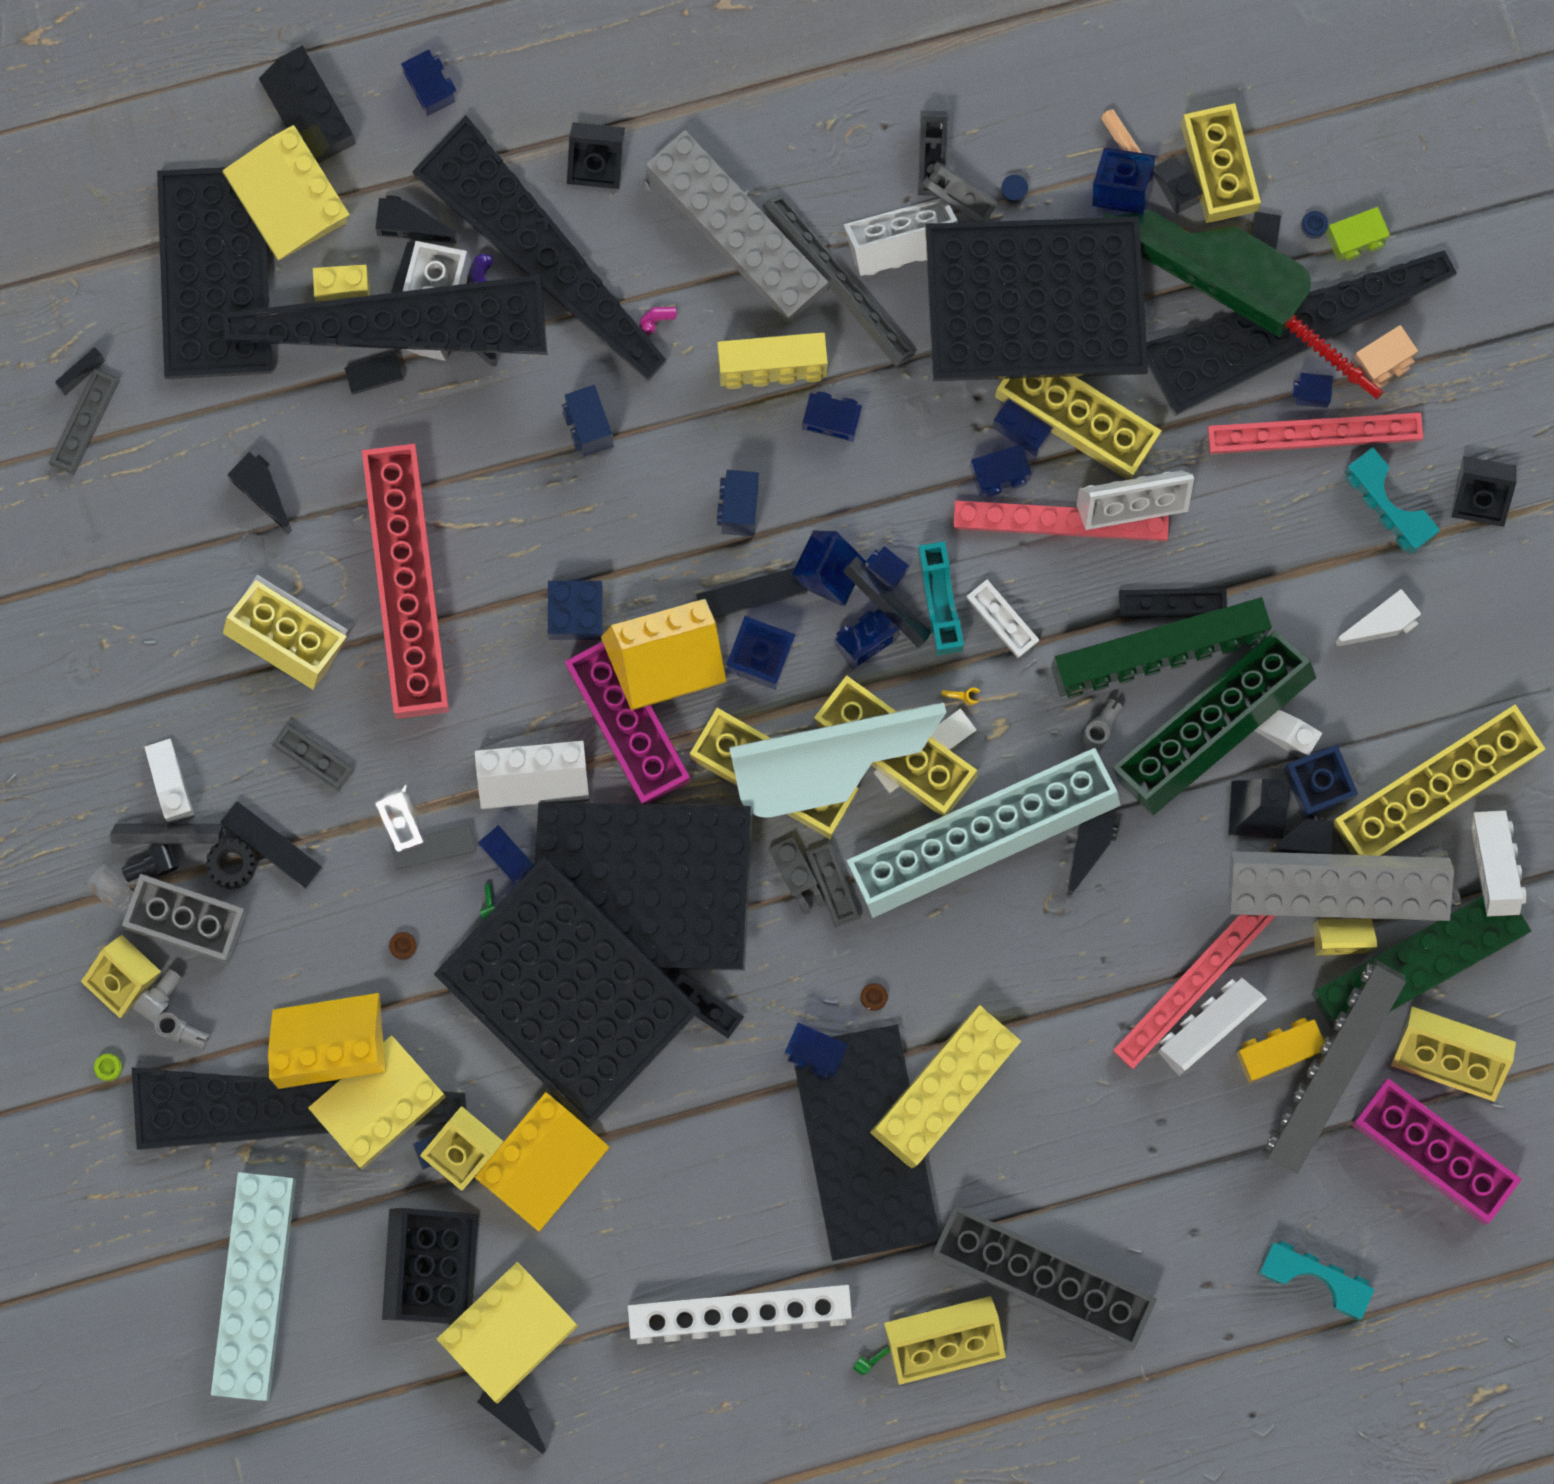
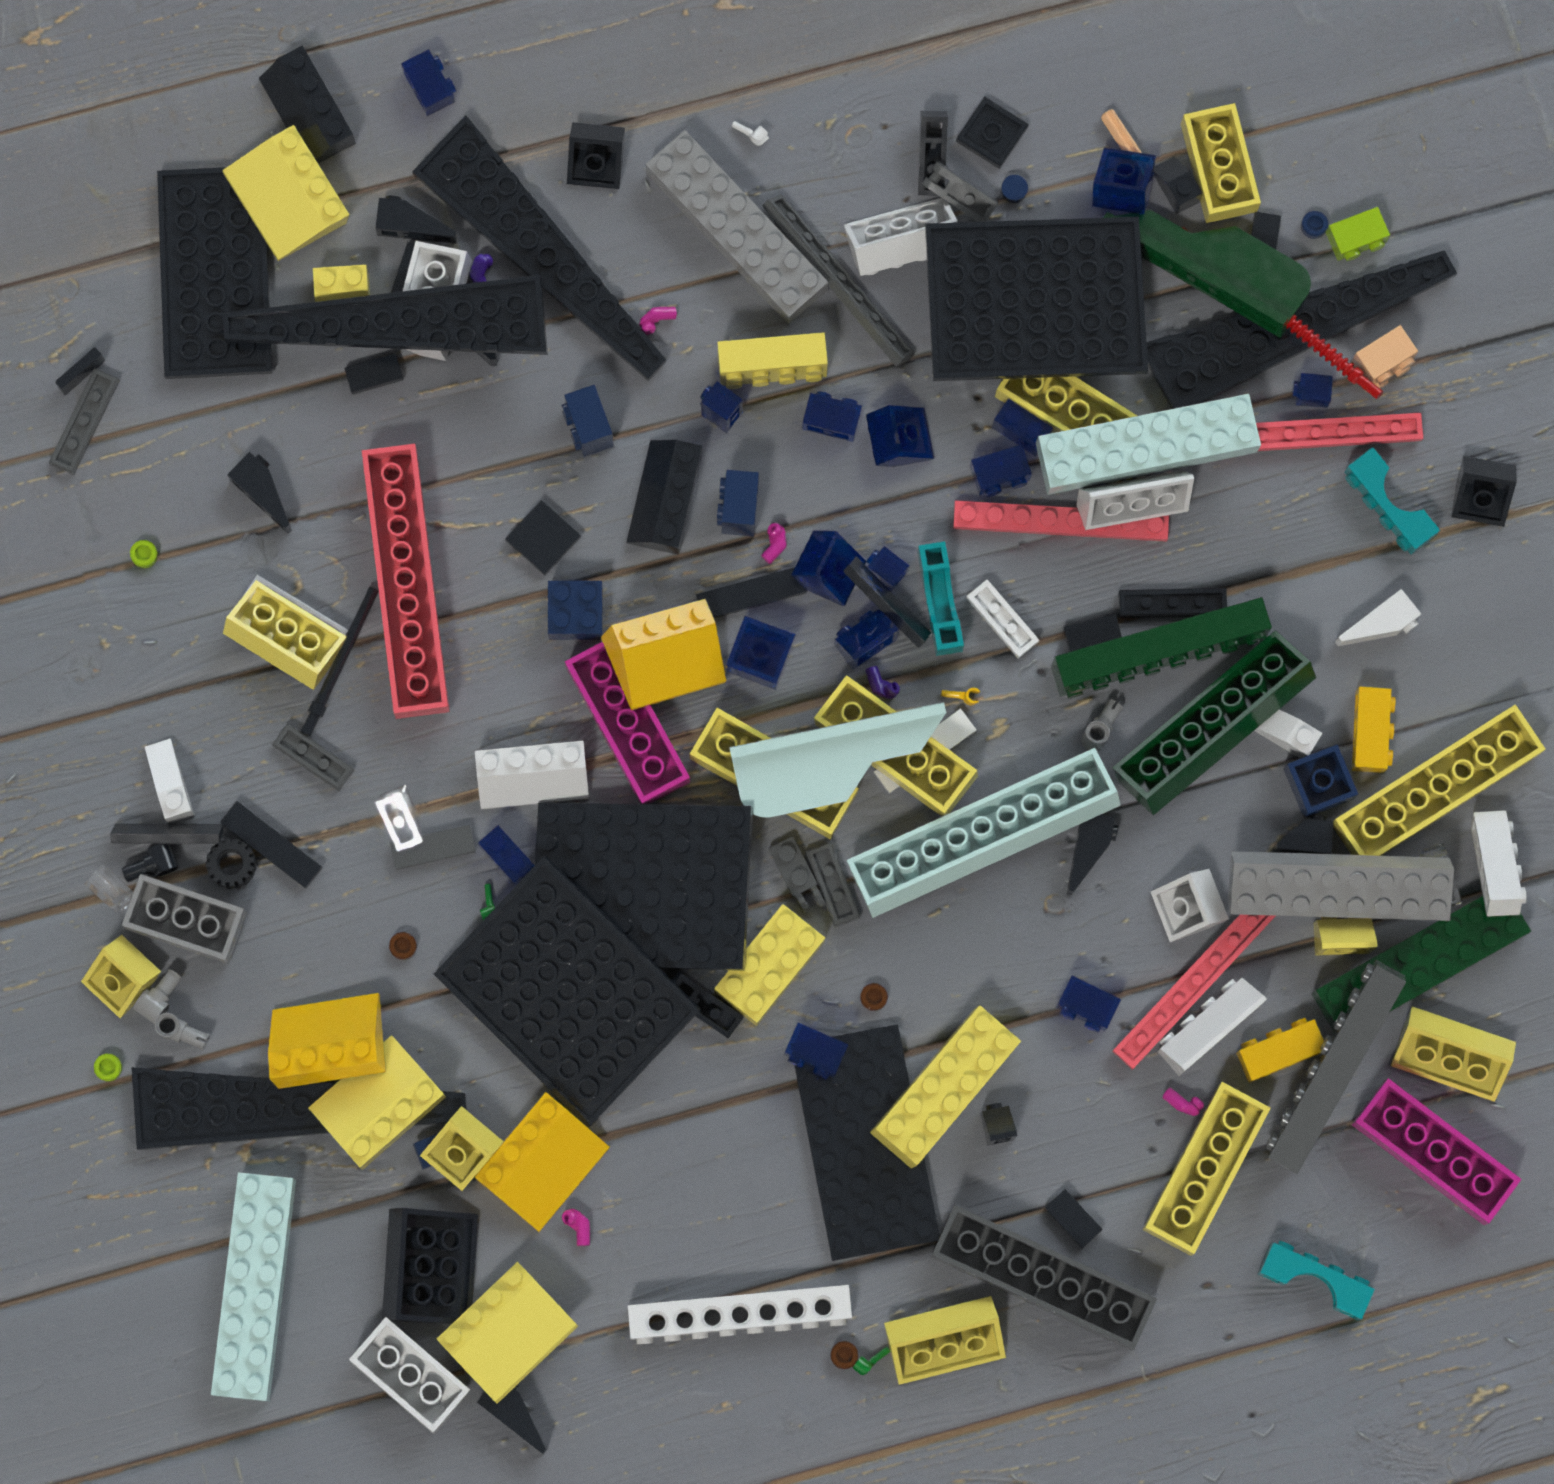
(143, 554): none -> lime tile
(318, 707): none -> black bar
(409, 1375): none -> white slope
(543, 538): none -> black tile
(580, 1224): none -> dark pink arm
(665, 495): none -> black slope
(721, 406): none -> clear blue brick
(757, 136): none -> white hand
(770, 965): none -> light yellow brick
(777, 540): none -> dark pink arm
(844, 1355): none -> reddish brown tile
(879, 686): none -> dark purple arm
(899, 435): none -> clear blue slope
(992, 132): none -> black tile
(998, 1124): none -> black slope
(1073, 1218): none -> black tile
(1087, 1004): none -> clear blue brick
(1092, 632): none -> black tile
(1148, 444): none -> light aqua brick
(1180, 1104): none -> dark pink arm
(1189, 905): none -> white slope
(1206, 1168): none -> light yellow brick
(1258, 808): black slope -> none
(1372, 729): none -> yellow brick

